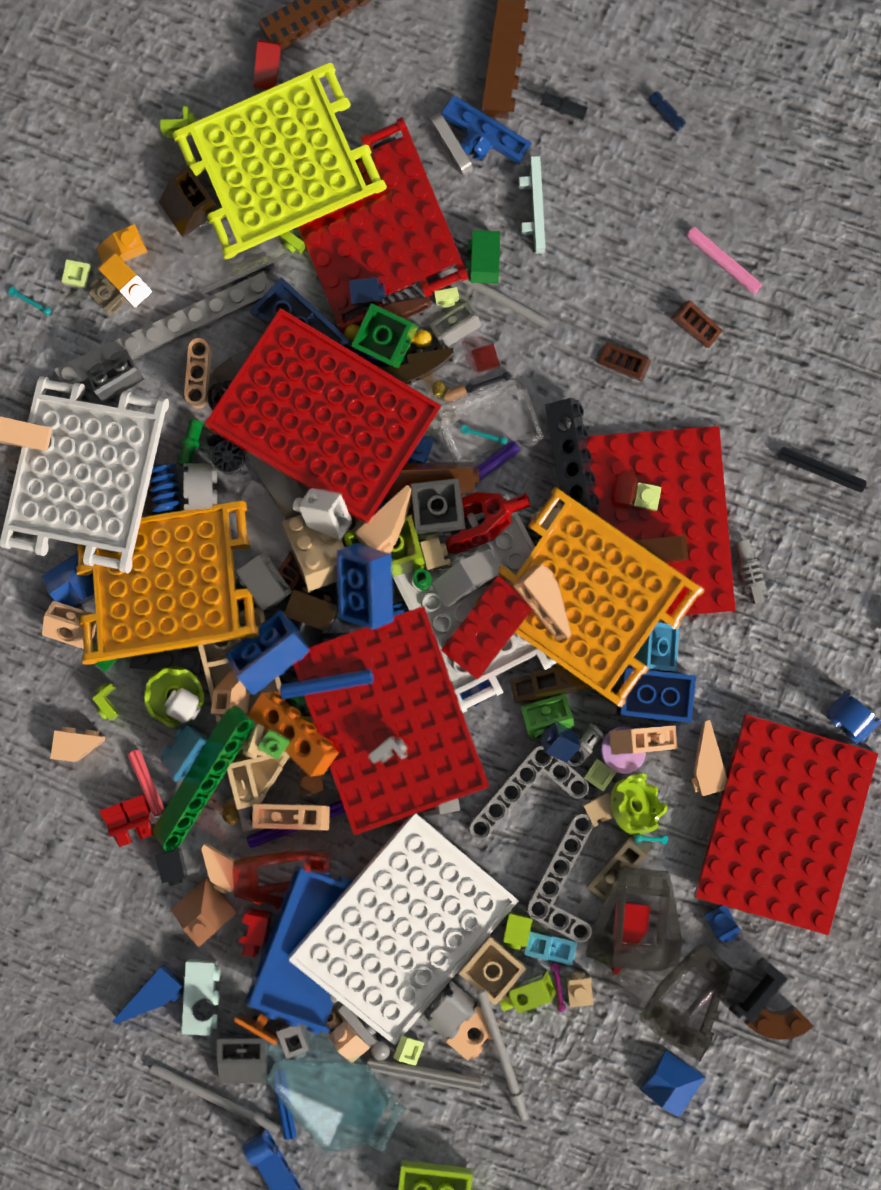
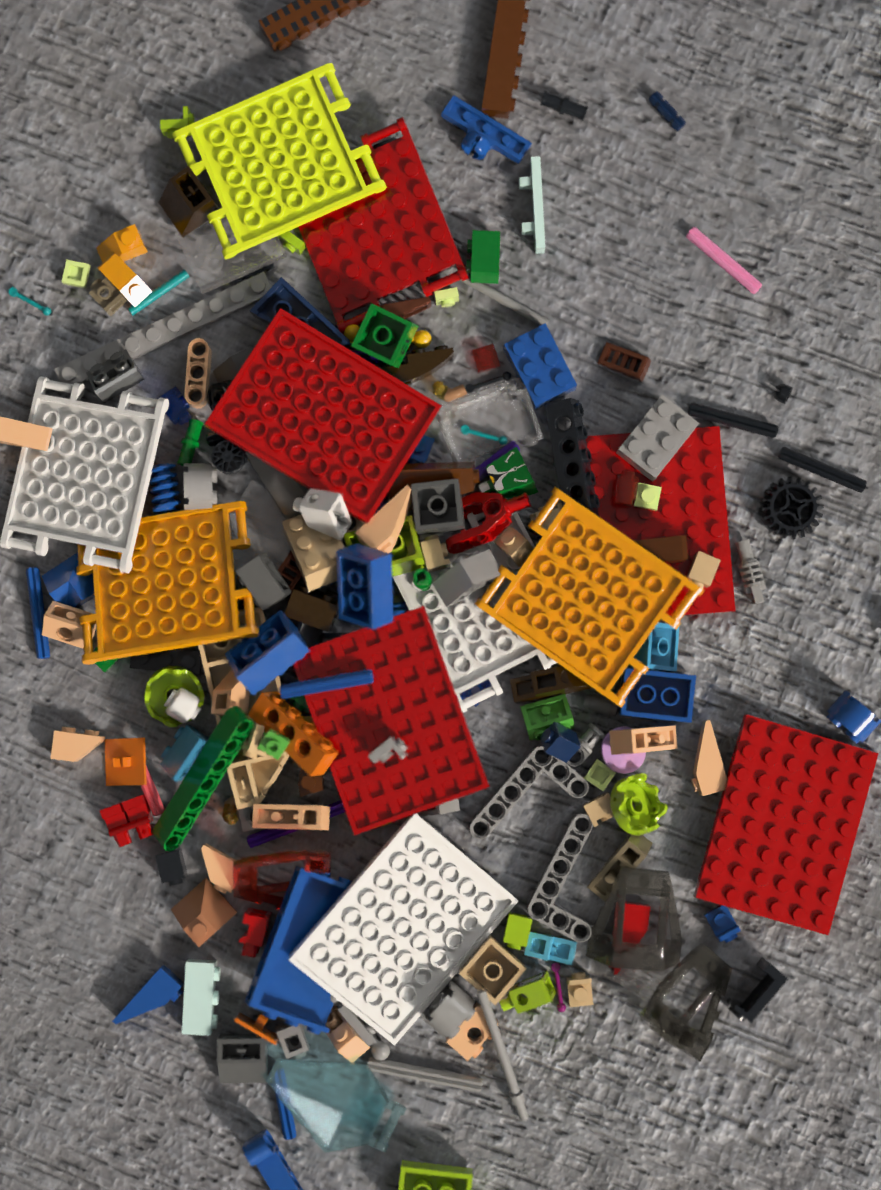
(37, 612): none -> blue axle
(105, 707): lime bracket -> none
(125, 761): none -> orange piece
(160, 291): none -> teal bar
(177, 407): none -> clear blue brick
(206, 1003): black bush -> none
(257, 1119): light grey bar -> none
(267, 64): red tile -> none
(367, 291): dark blue brick -> none
(408, 1050): yellowish green plate -> none
(451, 144): light grey beam -> none
(455, 325): light grey slope -> none
(487, 628): red plate -> none
(509, 476): none -> green torso
(514, 545): none -> tan bracket
(540, 366): none -> blue brick
(544, 598): light nougat slope -> none
(657, 438): none -> light grey brick
(663, 839): teal hinge -> none
(672, 1083): blue slope -> none
(692, 330): copper slope -> none
(703, 569): none -> tan brick
(733, 420): none -> black axle
(780, 1024): reddish brown brick -> none
(784, 394): none -> black hinge
(794, 518): none -> black gear

